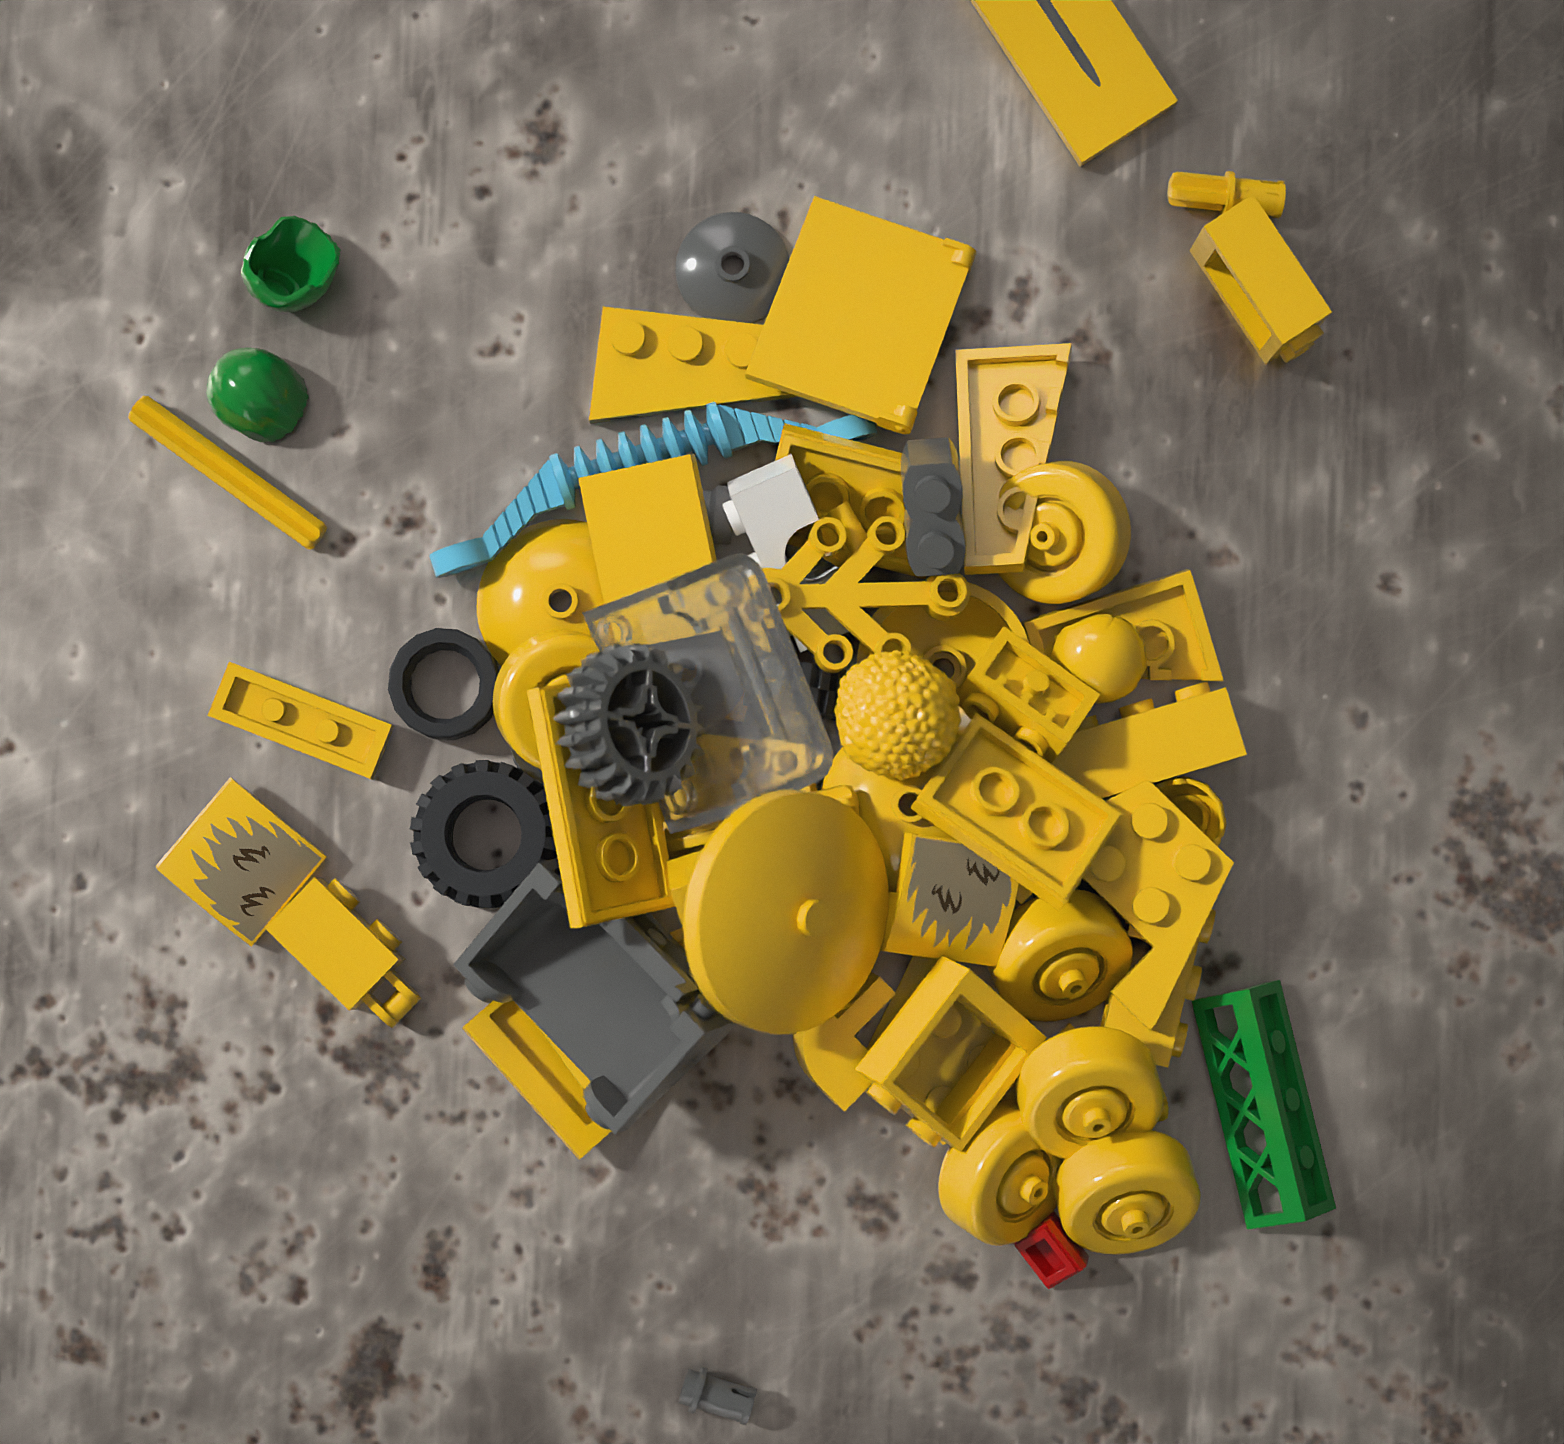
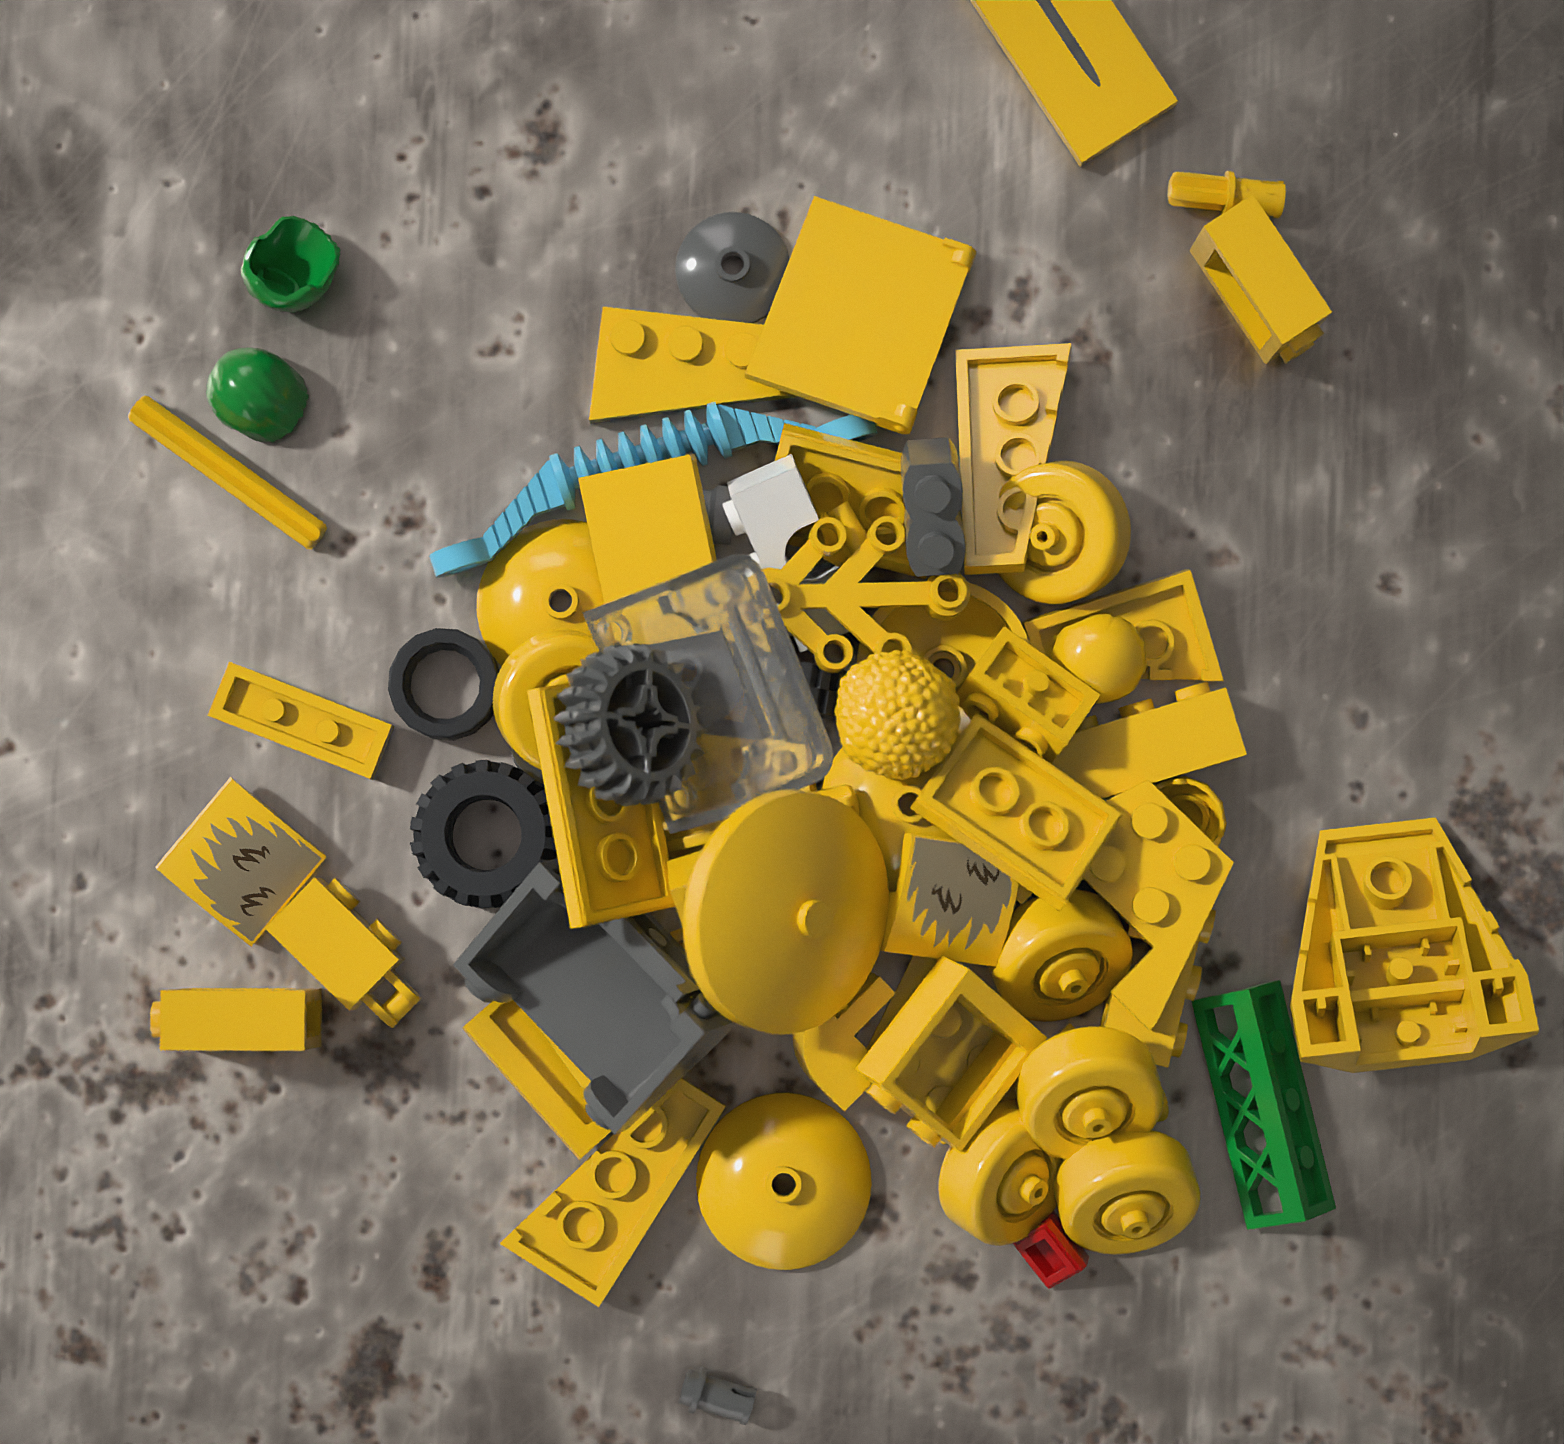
(238, 1019): none -> yellow window
(608, 1204): none -> yellow wing
(791, 1137): none -> yellow dish
(1401, 956): none -> yellow wedge

